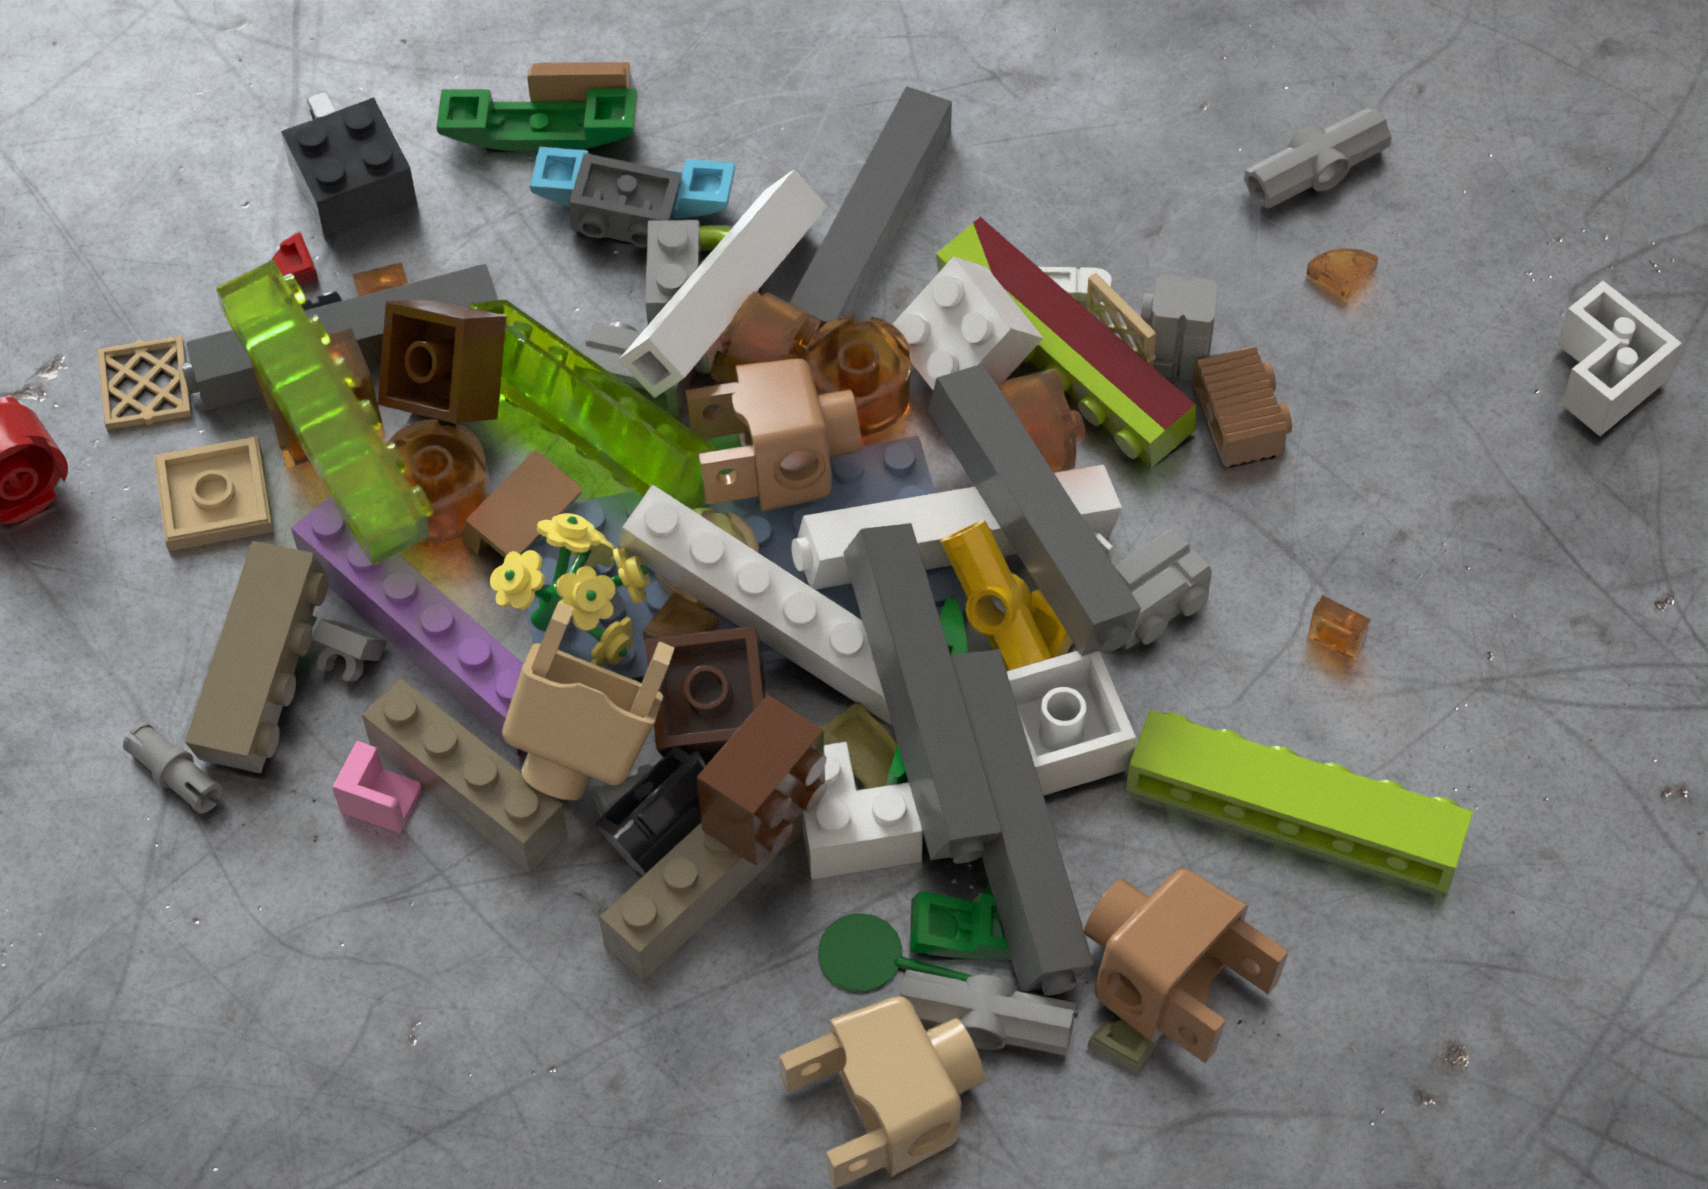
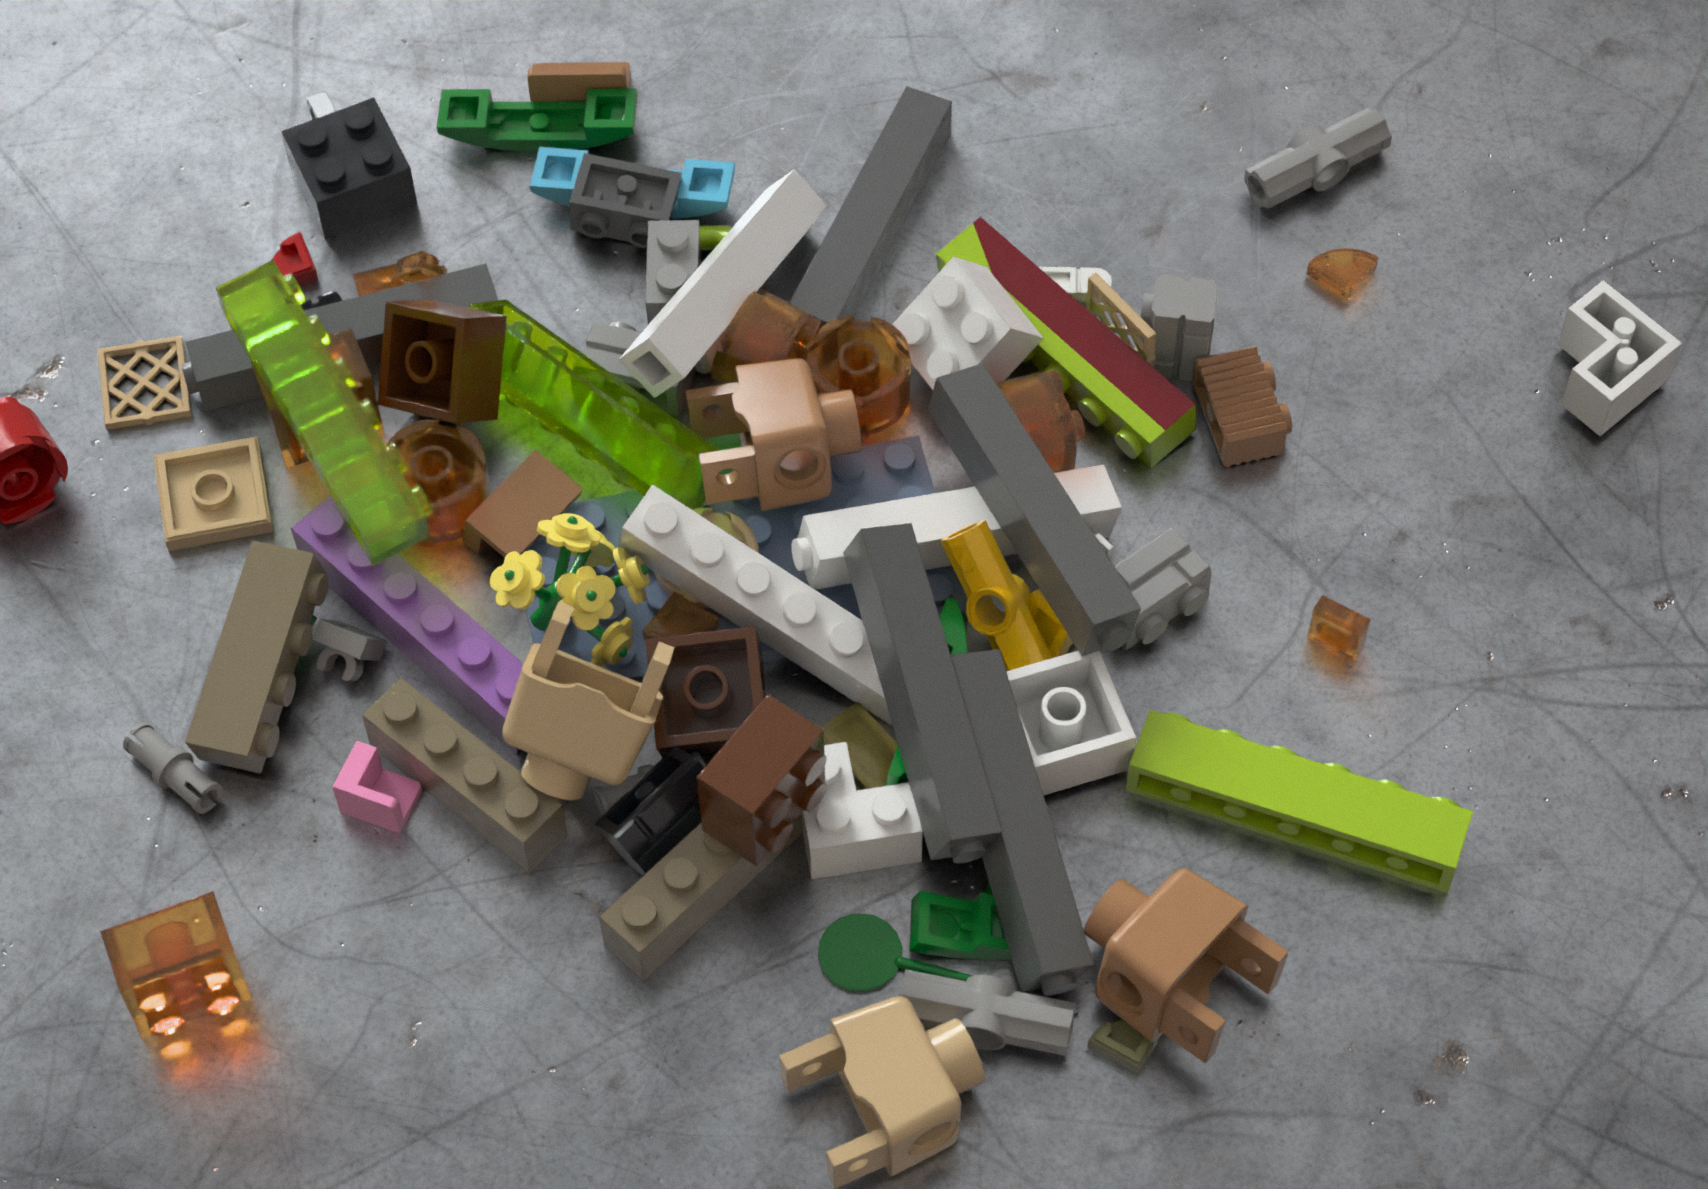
(176, 966): none -> clear orange brick
(419, 267): none -> clear orange tile

